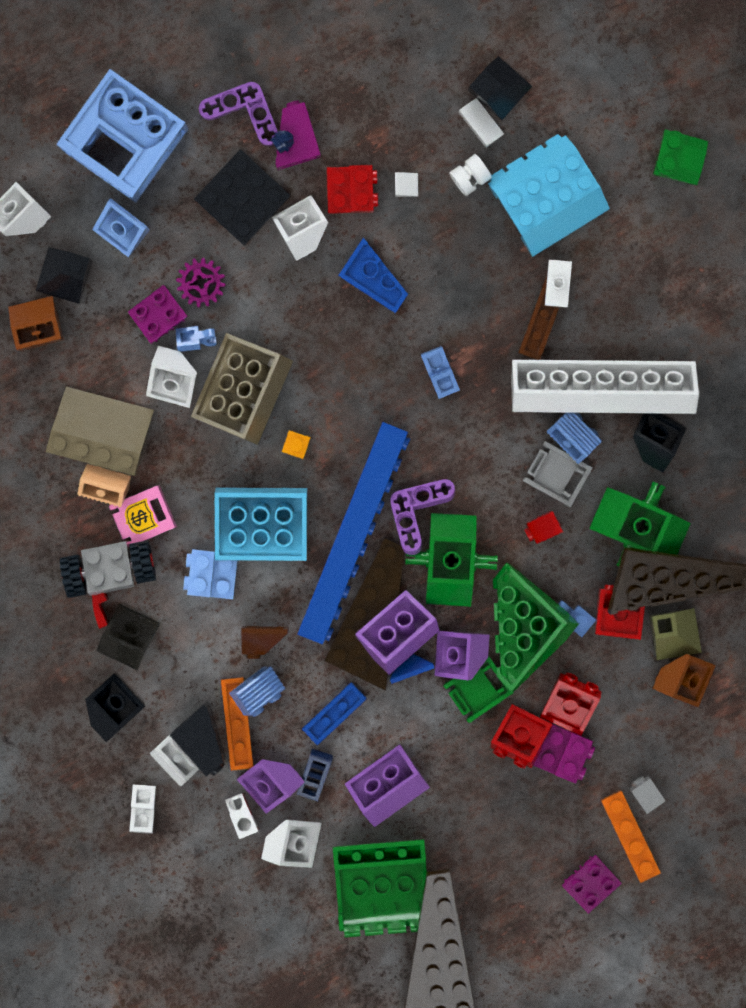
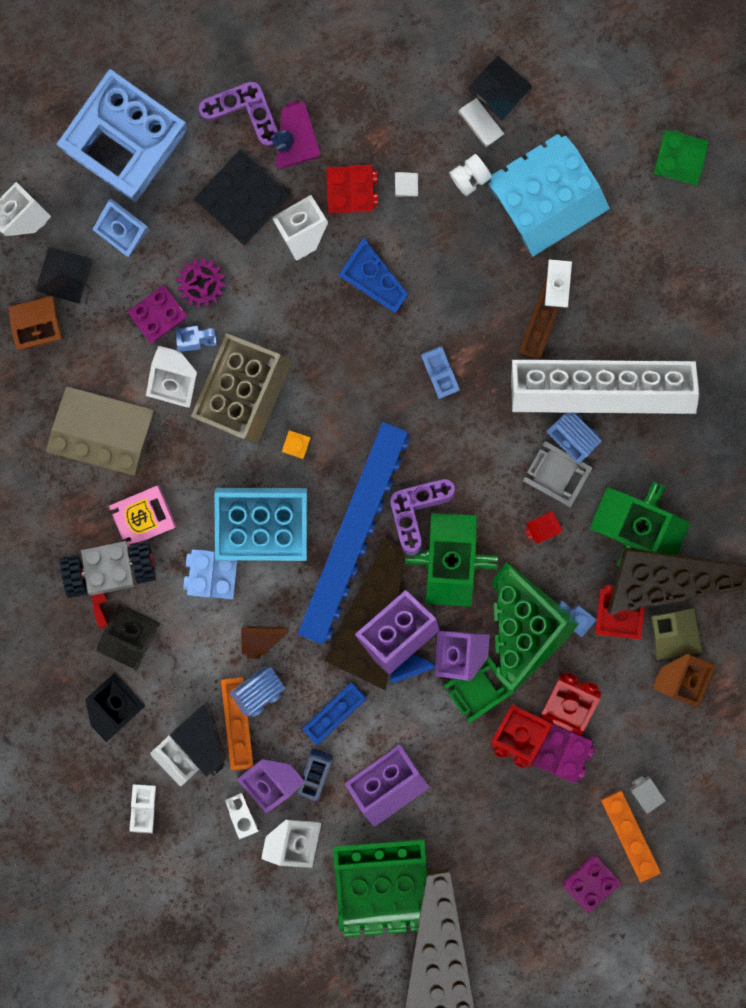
(104, 485): light nougat brick -> none
(658, 439): black slope -> none

